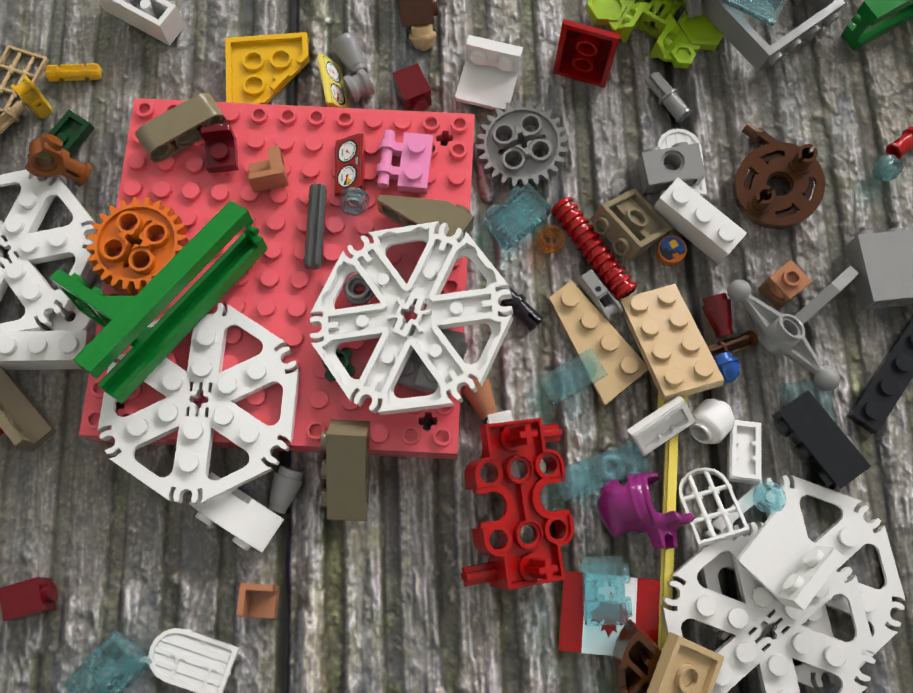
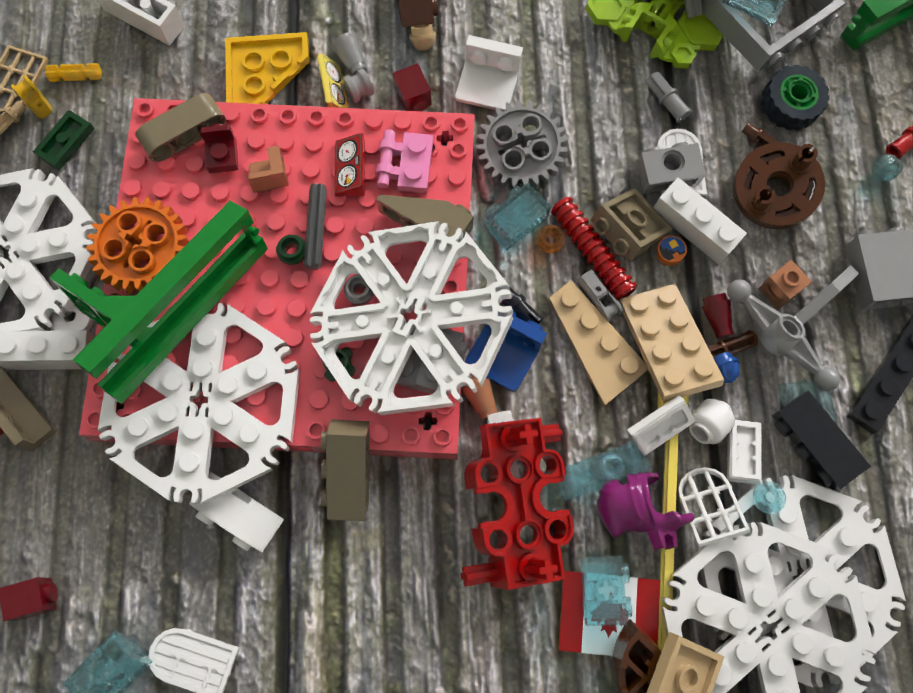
(57, 163): dark orange connector -> none
(258, 600): nougat panel -> none
(284, 488): light grey cone -> none
(285, 244): none -> dark green plate
(354, 201): clear light blue plate -> none
(515, 354): none -> blue bracket
(573, 376): clear light blue plate -> none
(585, 53): red slope -> none
(788, 561): white bracket -> none
(795, 97): none -> black wheel

